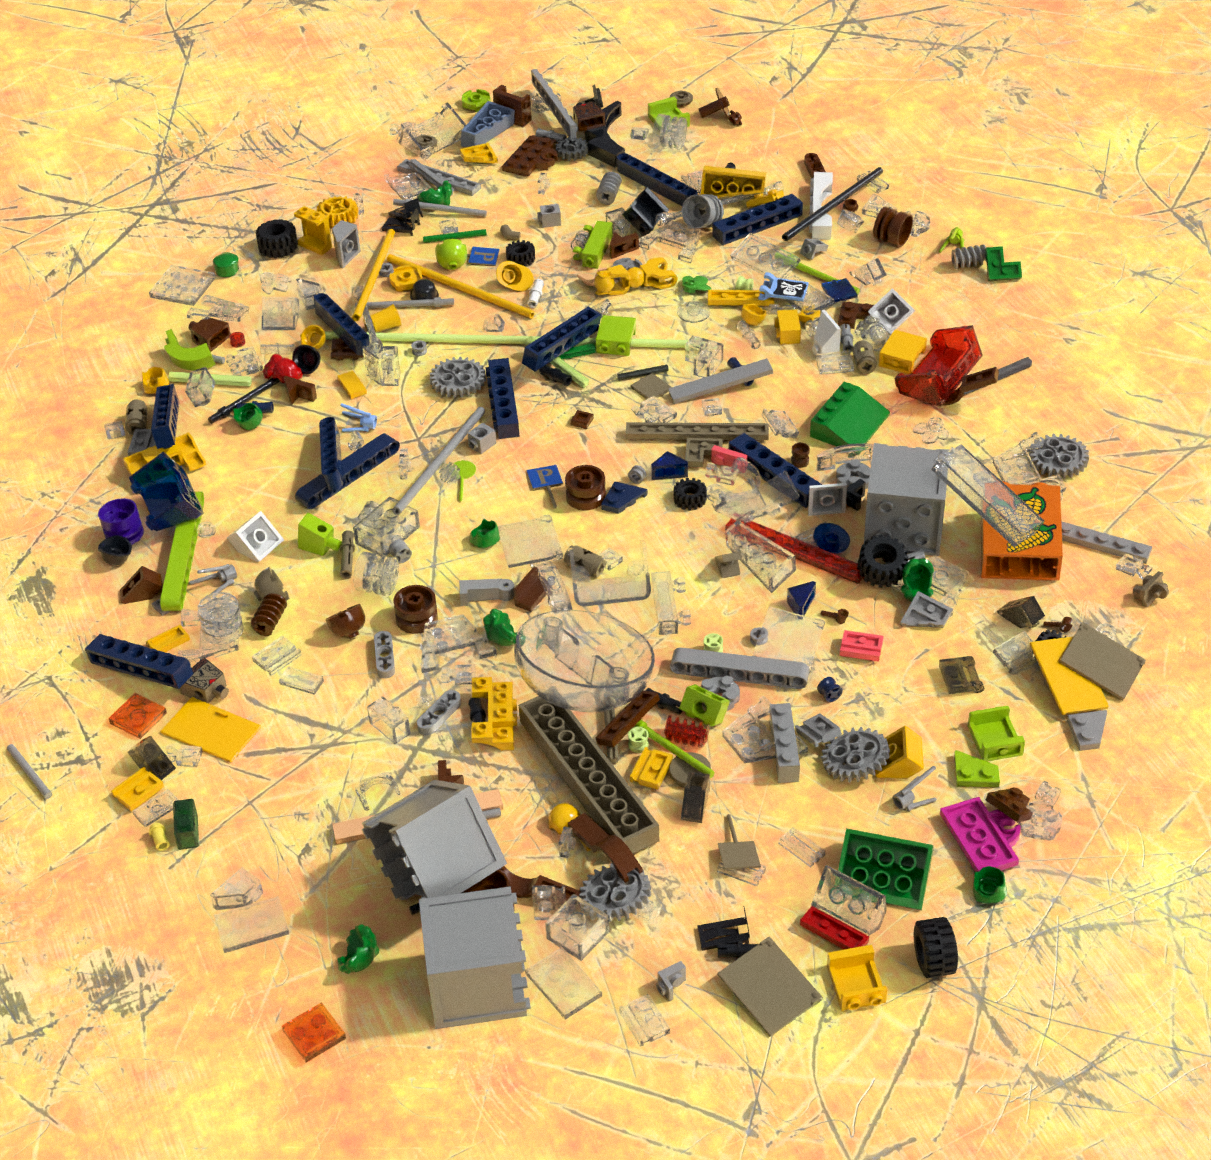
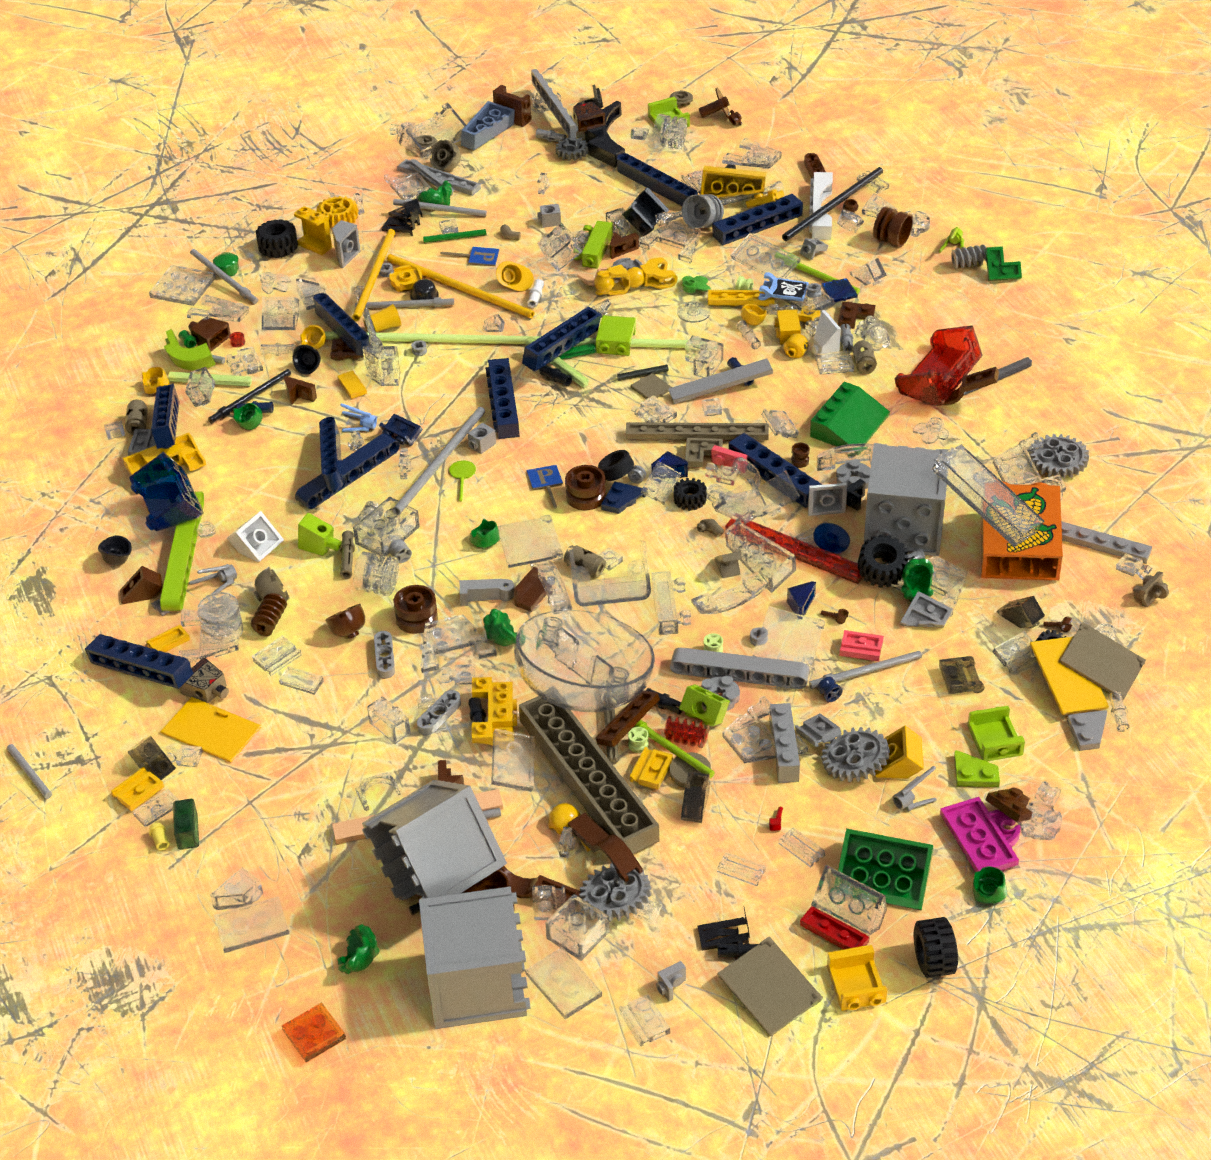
(121, 519): dark purple wheel -> none
(137, 715): clear orange plate -> none
(189, 340): none -> green pin
(243, 291): none -> light grey bar
(280, 367): red hair -> none
(401, 429): none -> dark blue bracket
(445, 155): none -> dark tan cylinder
(449, 473): clear gear -> none
(451, 254): lime cylinder -> none
(457, 377): light grey gear -> none
(475, 100): lime plate -> none
(479, 153): yellow wing -> none
(513, 760): none -> clear tile
(521, 252): black tyre -> none
(532, 154): reddish brown plate -> none
(559, 247): none -> clear brick
(582, 419): reddish brown tile -> none
(608, 188): light grey piece -> none
(616, 465): none -> black tyre
(660, 482): none -> clear plate
(710, 524): none -> dark tan arm
(732, 598): none -> clear slope
(738, 854): dark tan piece -> none
(755, 157): none -> clear wing
(775, 823): none -> red hand
(796, 346): none -> yellow head
(813, 290): none -> light grey bush
(869, 668): none -> light grey bar
(891, 311): white slope -> none
(902, 351): yellow panel -> none
(1119, 711): none -> clear pin

